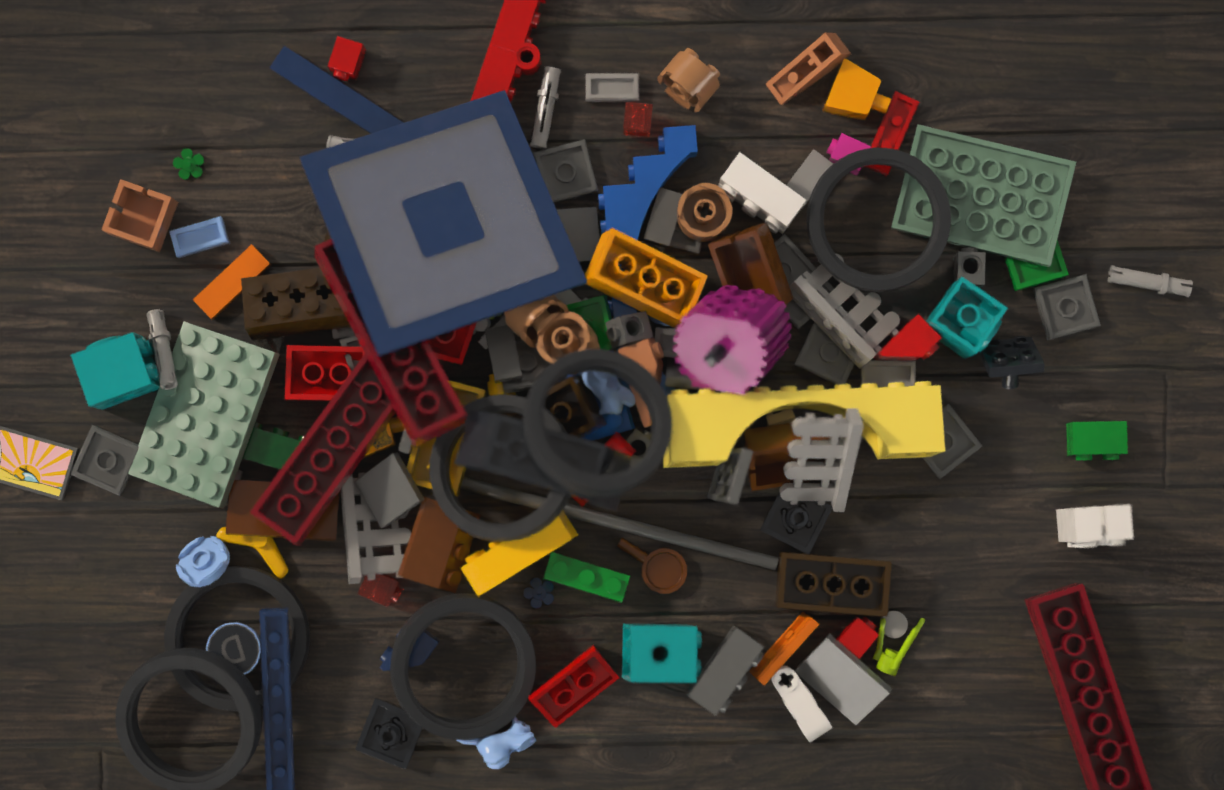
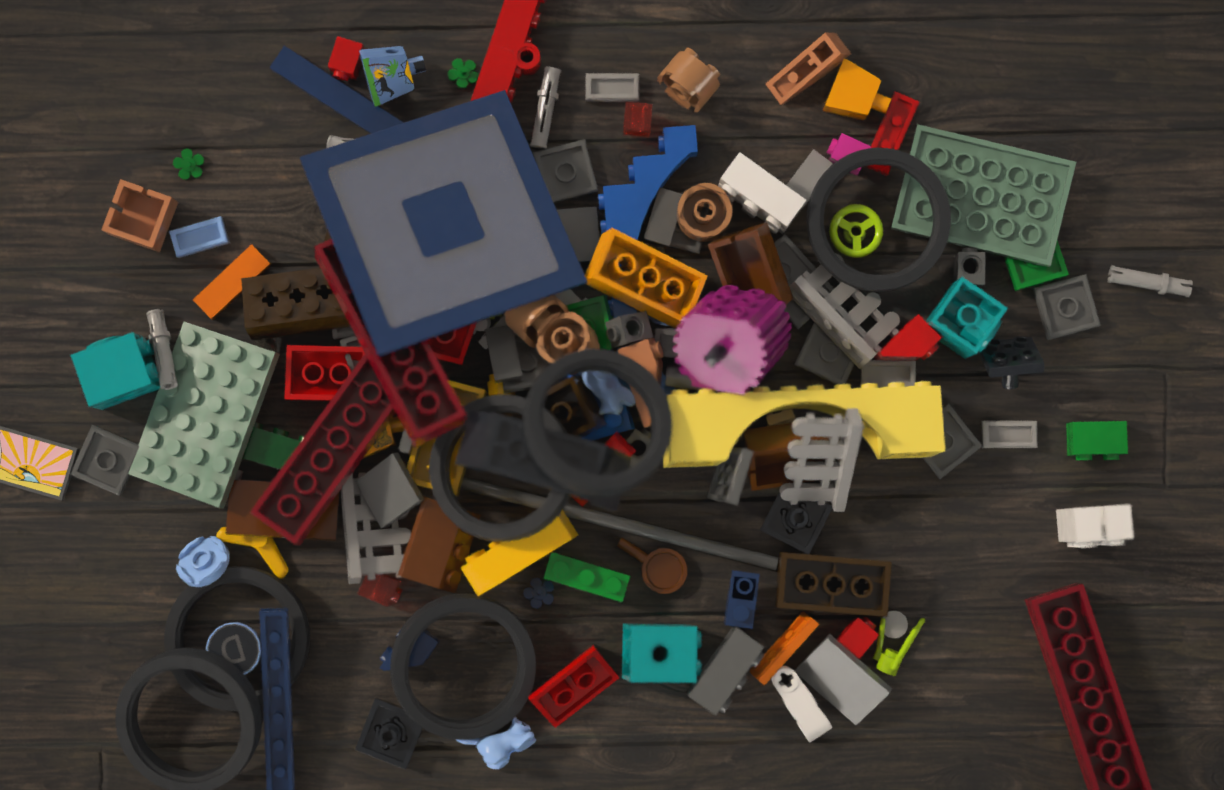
(389, 72): none -> medium blue torso
(463, 73): none -> green plant
(741, 599): none -> dark blue slope
(838, 221): none -> lime piece
(1009, 434): none -> light grey tile

